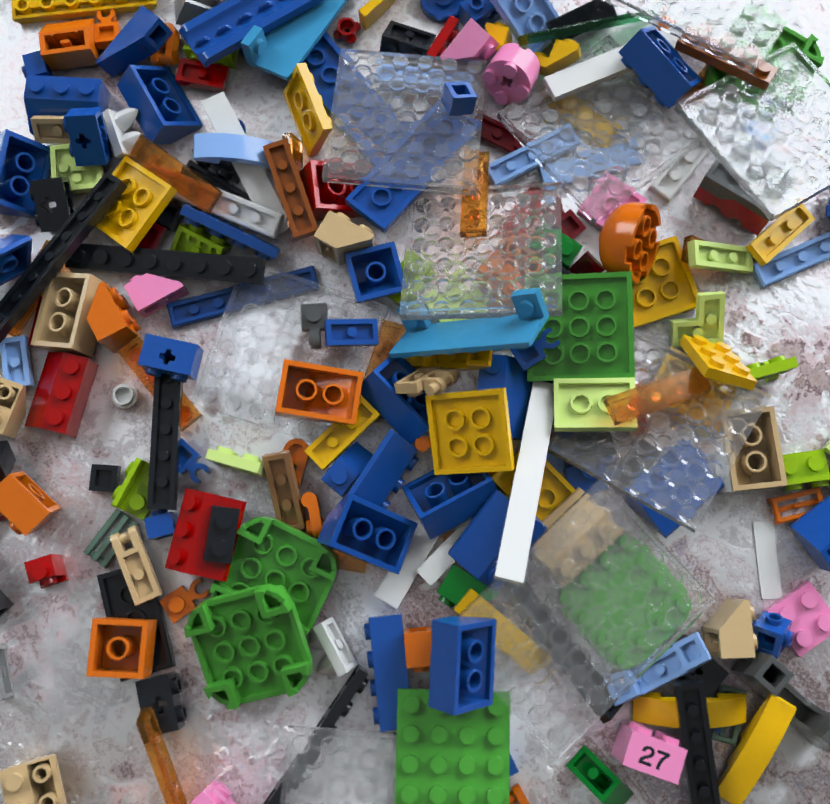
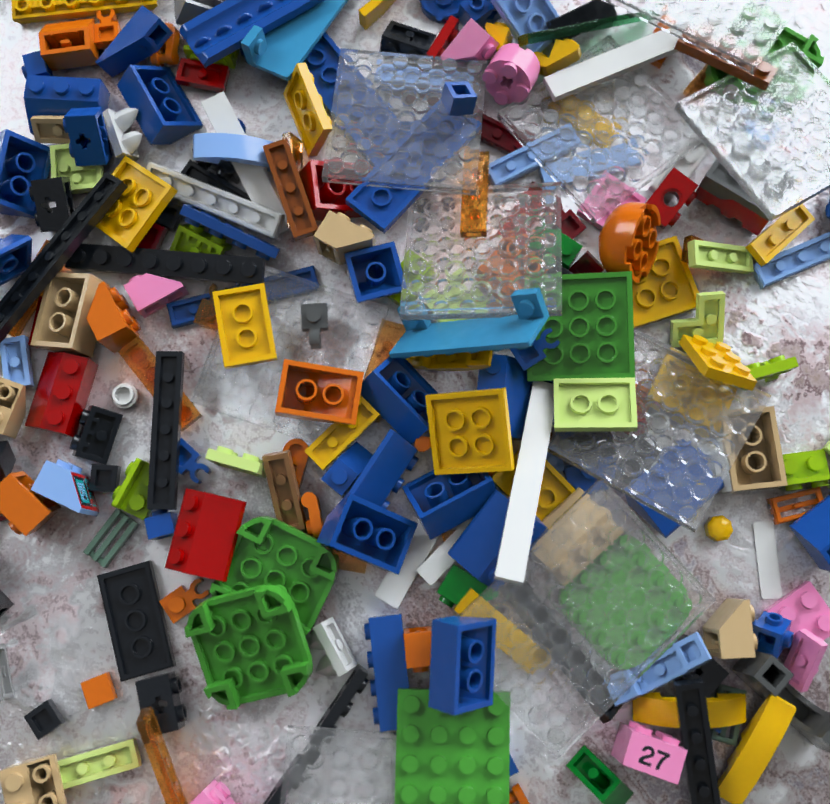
(44, 719): none -> black plate
(46, 570): red brick -> none
(66, 486): none -> light blue slope
(96, 434): none -> black bracket
(98, 690): none -> orange tile
(99, 763): none -> yellowish green plate
(121, 647): orange brick -> none
(136, 566): tan plate -> none
(159, 349): blue brick -> none
(175, 173): clear orange tile -> none
(206, 312): none -> clear orange plate
(221, 534): black plate -> none
(244, 326): none -> yellow plate
(347, 24): red plate -> none
(351, 332): blue plate -> none
(430, 379): tan plate -> none
(656, 395): clear orange tile -> none
(659, 66): blue slope -> none
(681, 187): none -> red brick
(718, 528): none -> yellow tile
(804, 659): none -> bright pink tile

